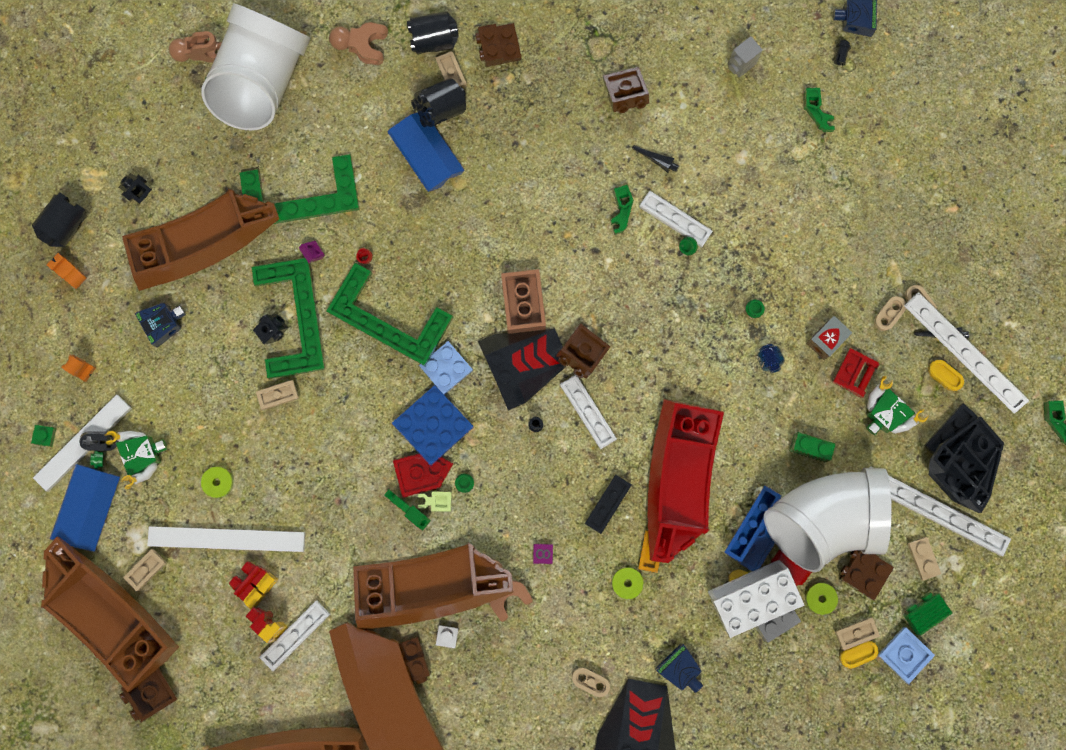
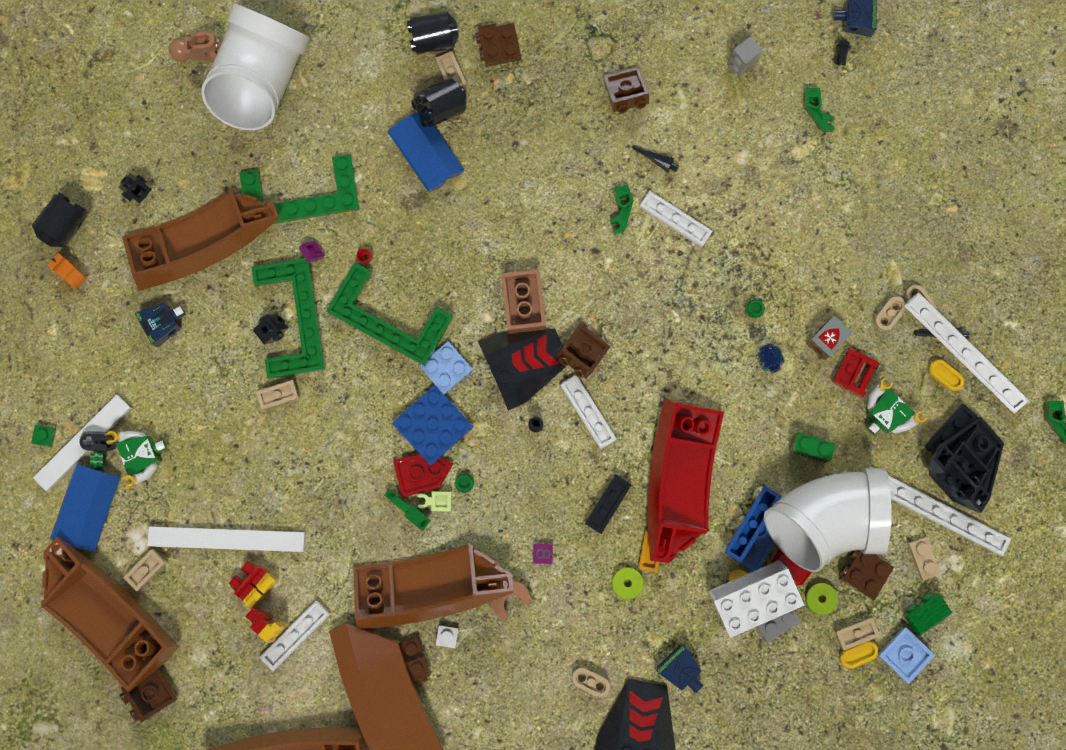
(78, 367): orange leg -> none
(209, 478): lime piece -> none
(358, 41): nougat piece -> none
(688, 246): green plate -> none

